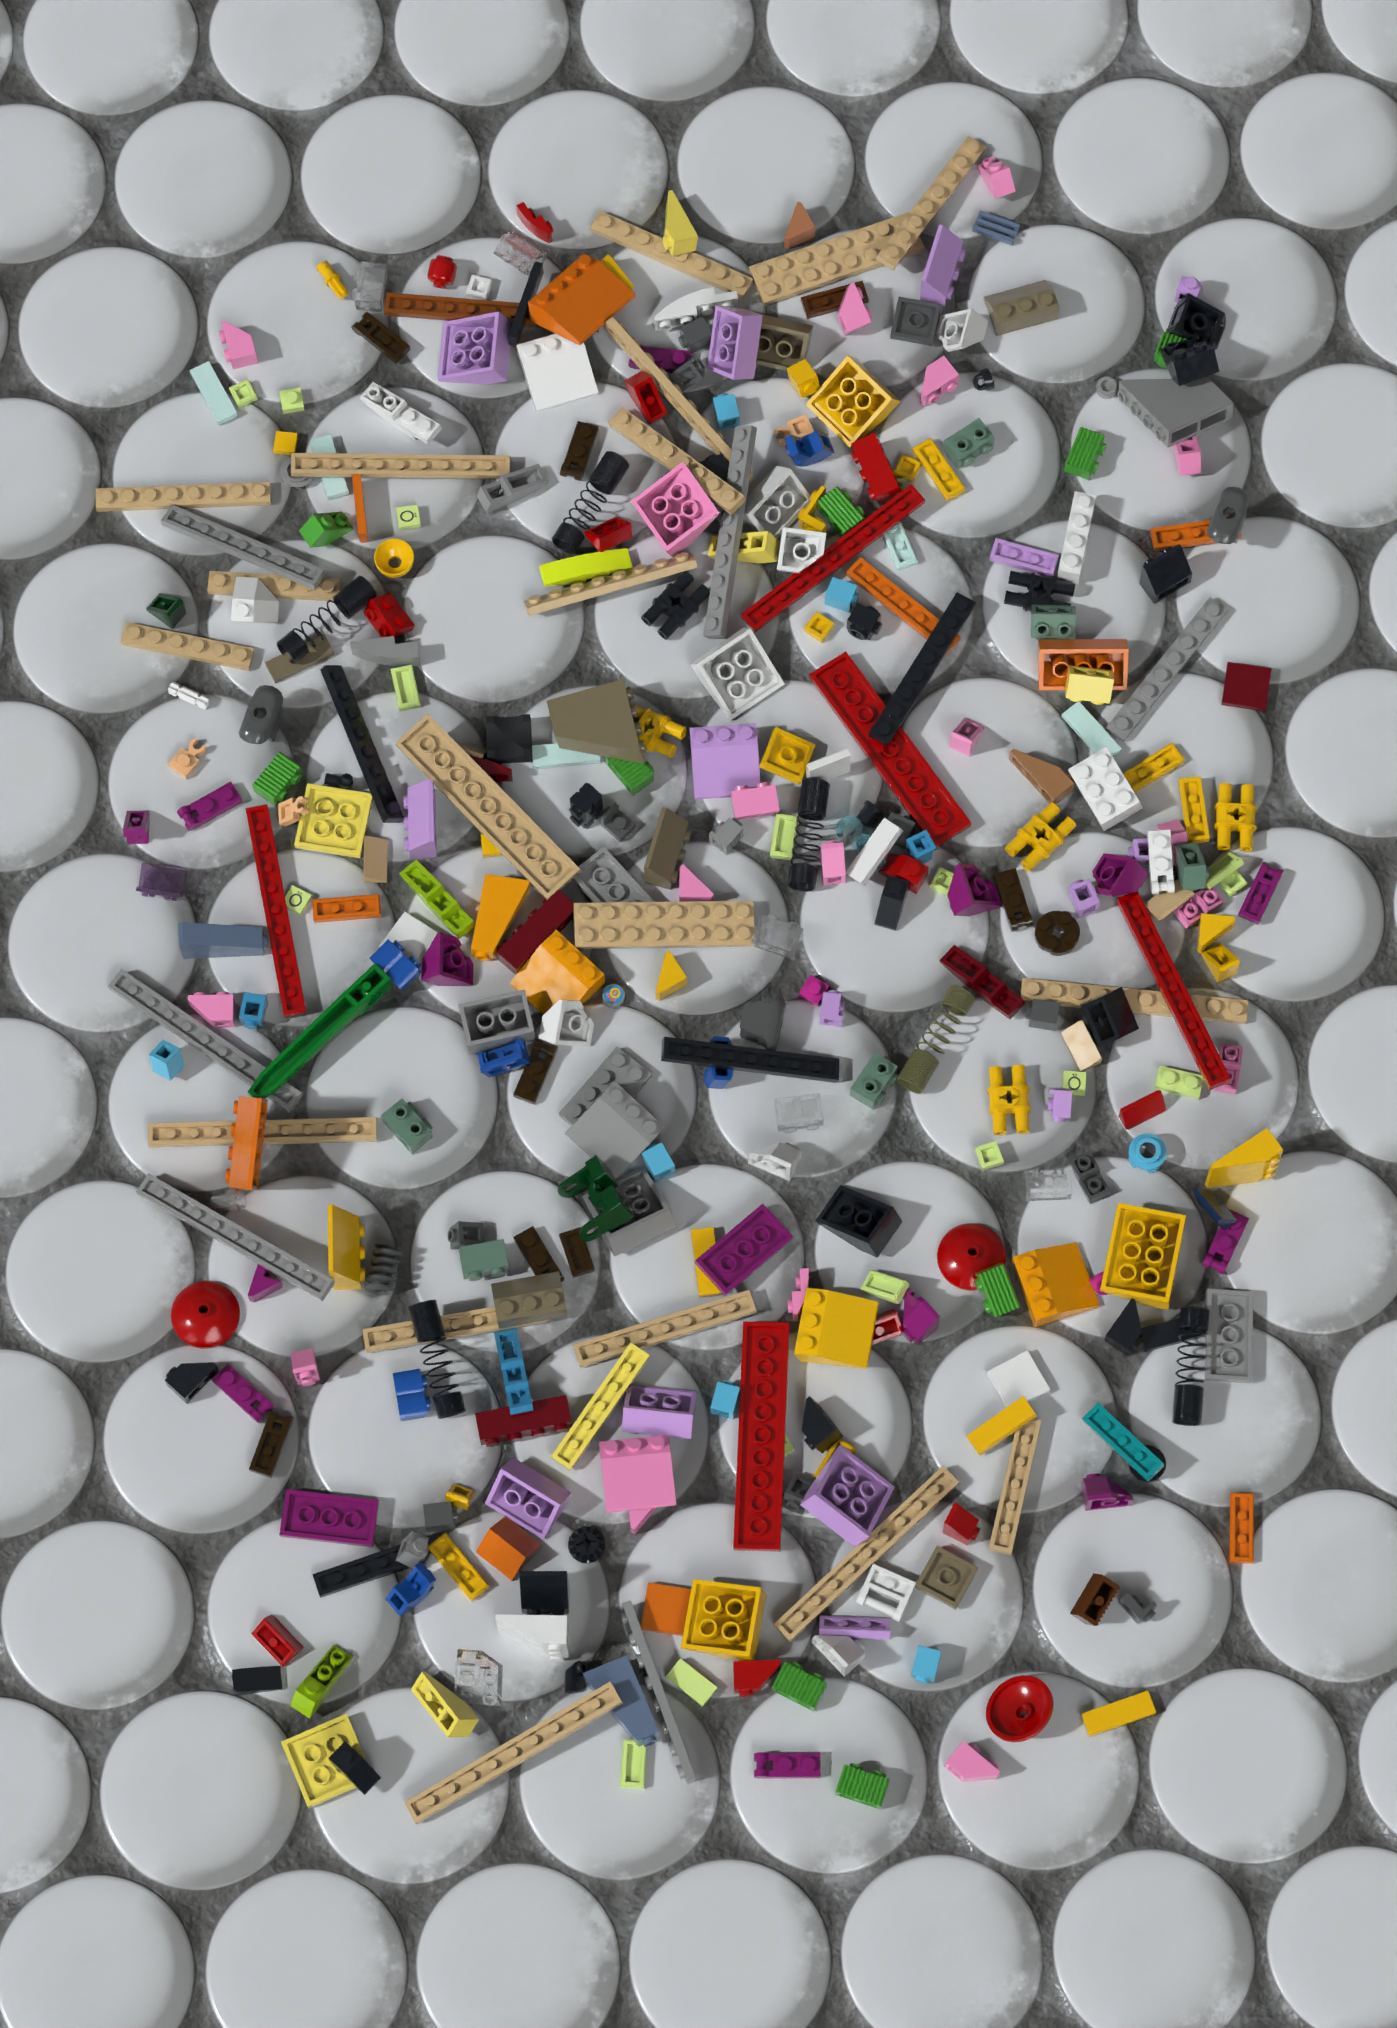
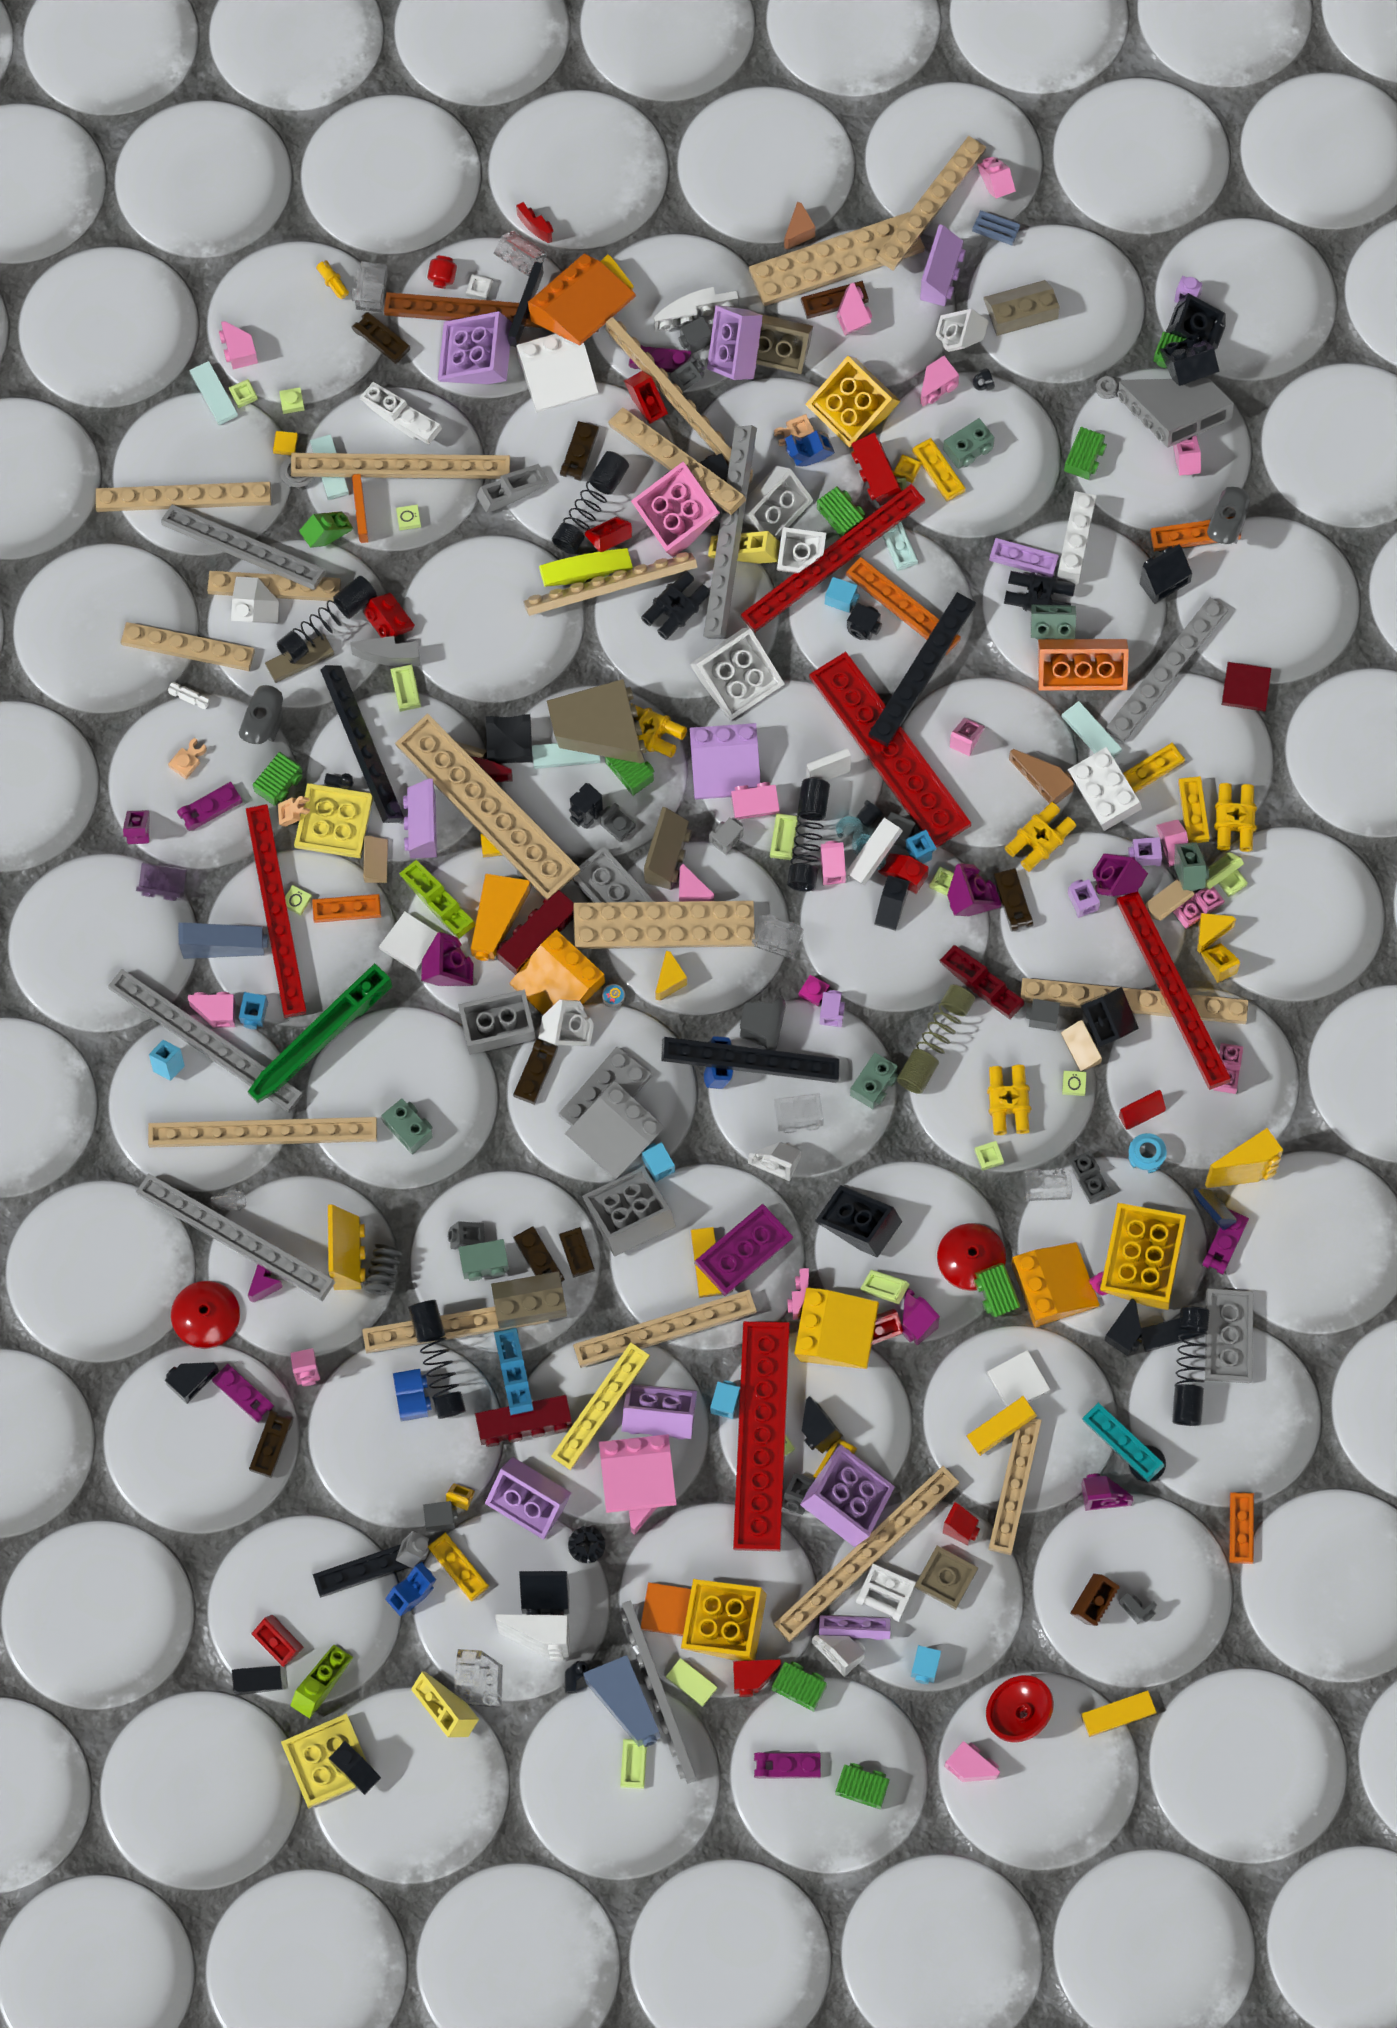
(167, 609): dark green slope -> none
(248, 1143): orange slope -> none
(329, 1518): magenta plate -> none
(394, 549): yellow piece -> none
(396, 964): blue brick -> none
(504, 1058): blue hinge -> none
(508, 1547): orange slope -> none
(513, 1752): tan plate -> none
(603, 1195): dark green piece -> none
(678, 232): light yellow slope -> none
(688, 263): tan plate -> none
(726, 411): medium azure brick -> none
(787, 755): yellow plate -> none
(803, 378): yellow brick -> none
(805, 517): yellow bracket -> none
(819, 627): yellow tile -> none
(915, 321): dark grey plate -> none
(1050, 943): dark brown plate -> none
(1060, 1103): lavender brick -> none
(1089, 685): light yellow brick -> none
(1160, 861): white plate -> none
(1179, 1082): yellowish green plate -> none
(1260, 893): magenta plate -> none

